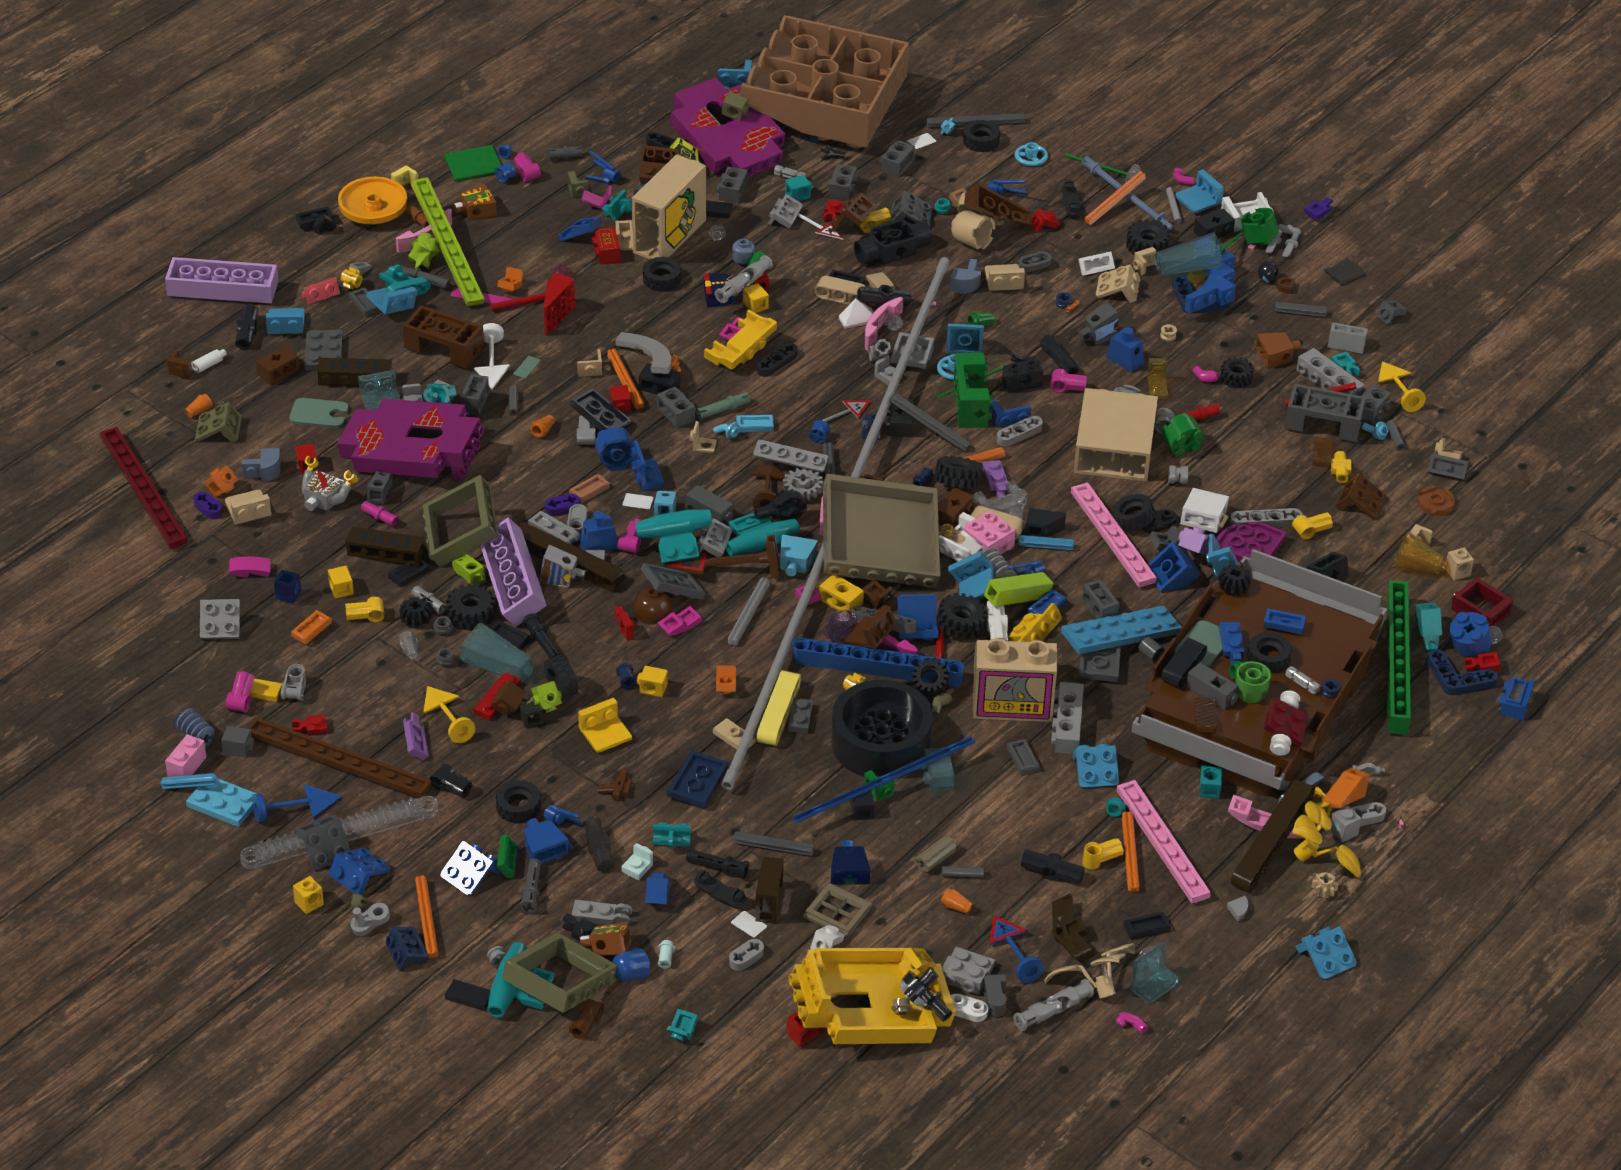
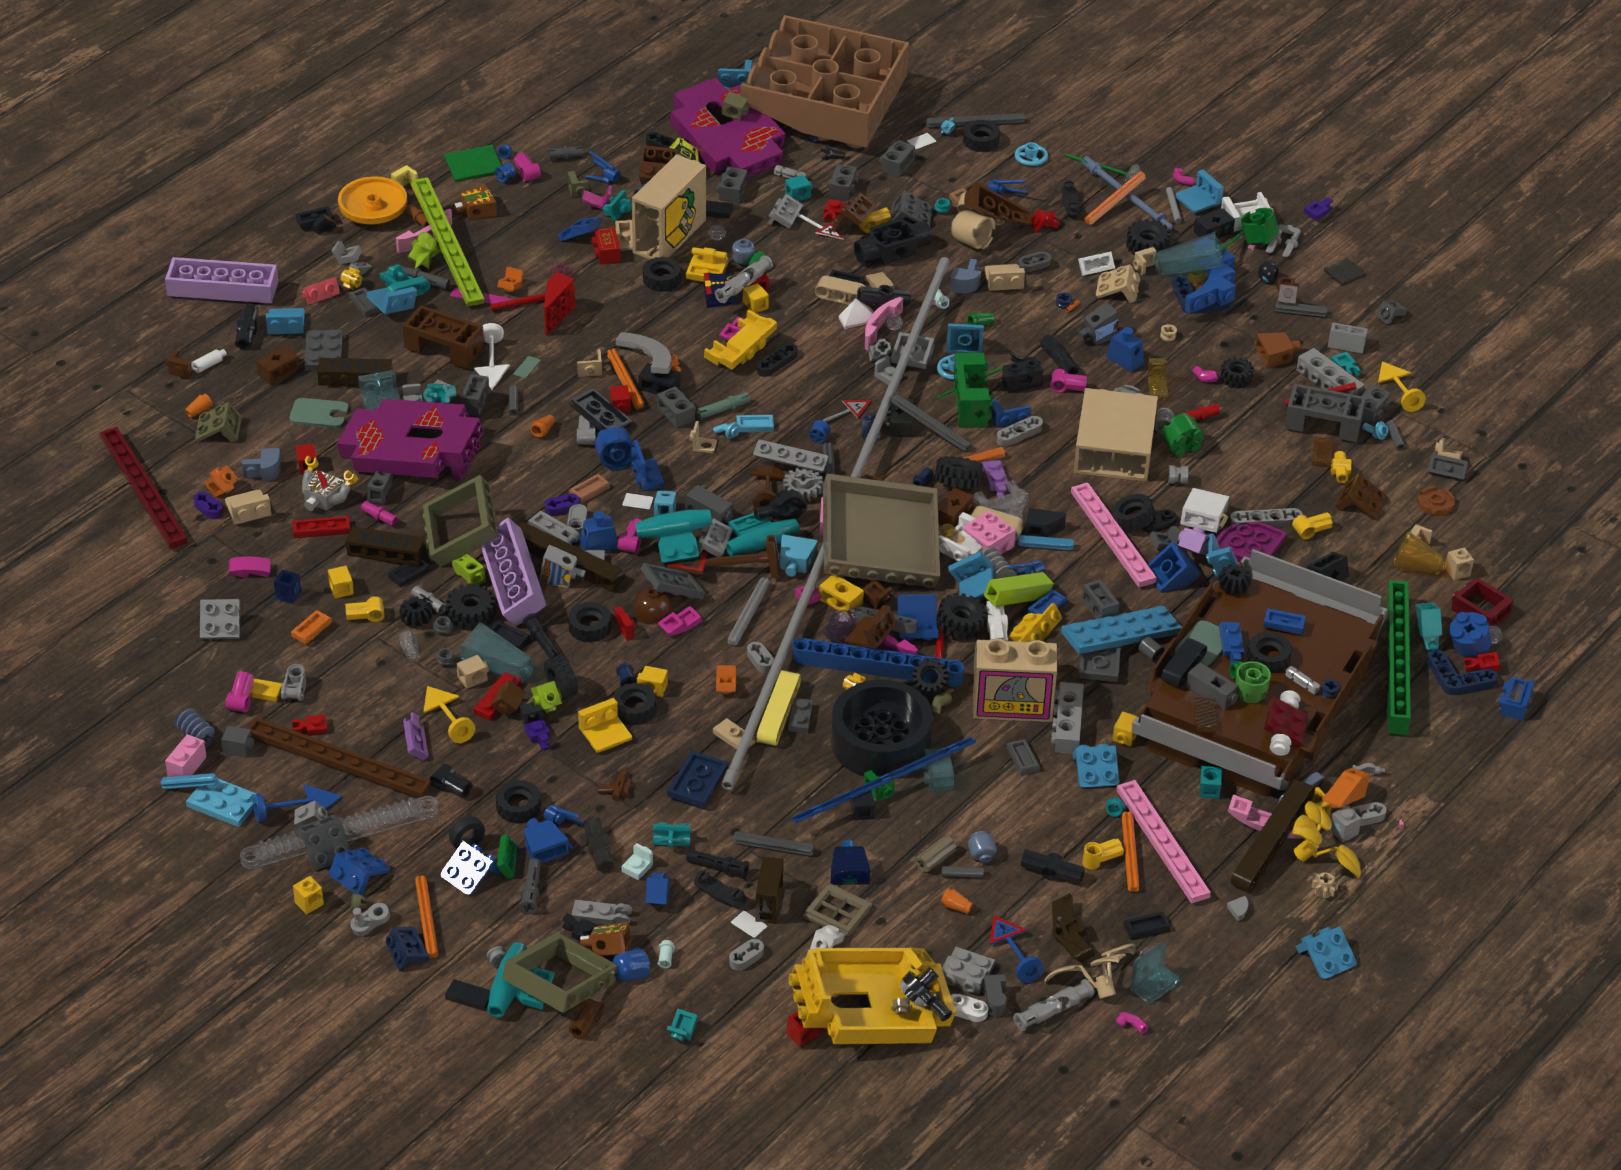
(309, 813): none -> light grey bracket
(321, 527): none -> red tile
(346, 255): none -> light grey bracket
(463, 826): none -> black tyre
(472, 671): none -> tan brick
(538, 732): none -> dark purple plate
(589, 610): none -> black tyre
(637, 692): none -> black tyre
(706, 261): none -> yellow plate
(757, 659): none -> light grey beam
(941, 301): none -> light aqua pin
(982, 846): none -> sand blue head
(1123, 729): none -> yellow brick
(1287, 293): none -> bracket

